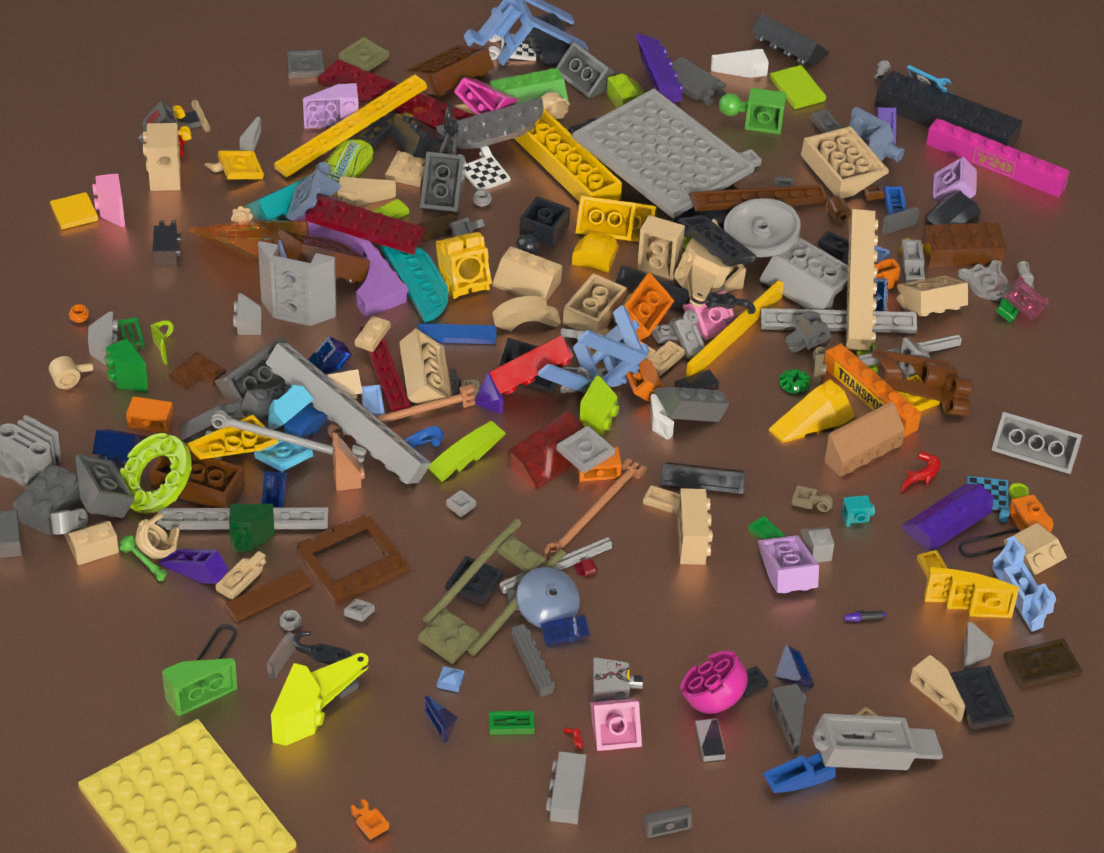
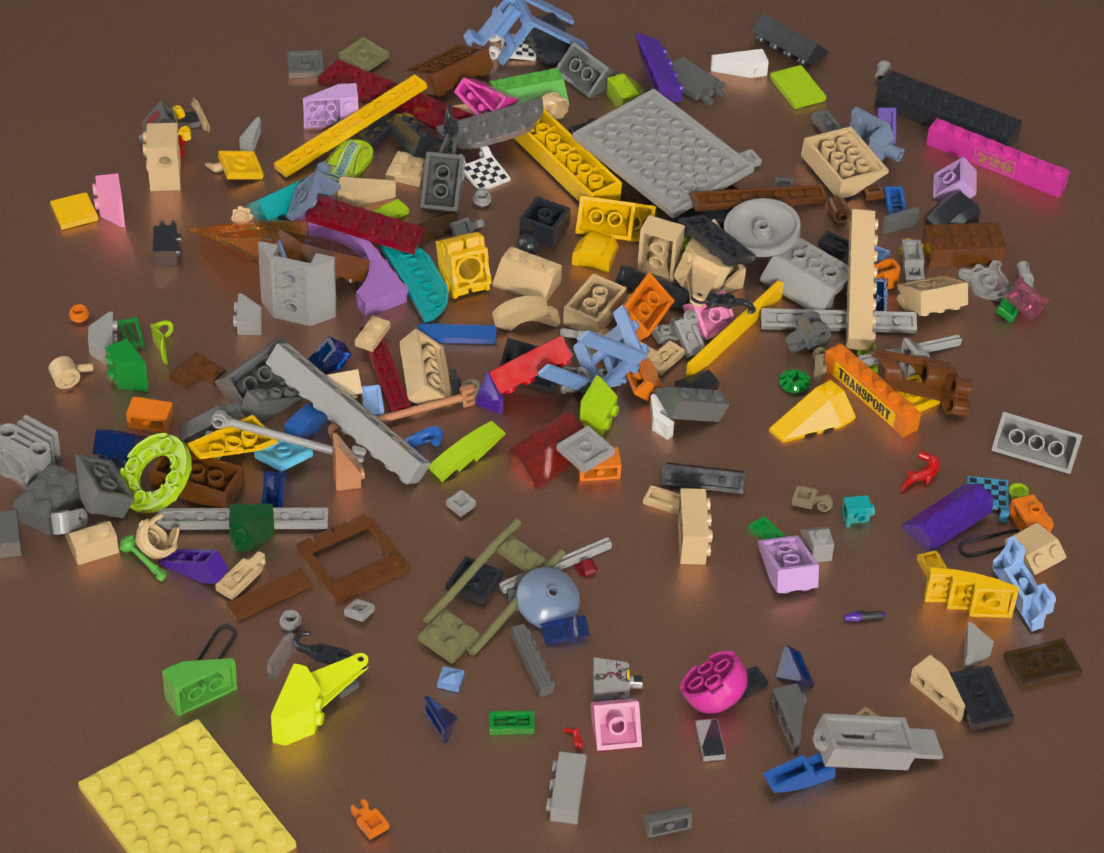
(287, 406): medium azure slope -> none
(629, 471): nougat hinge -> none
(763, 109): bright green brick -> none
(864, 439): medium nougat slope -> none
(928, 79): dark azure flag -> none

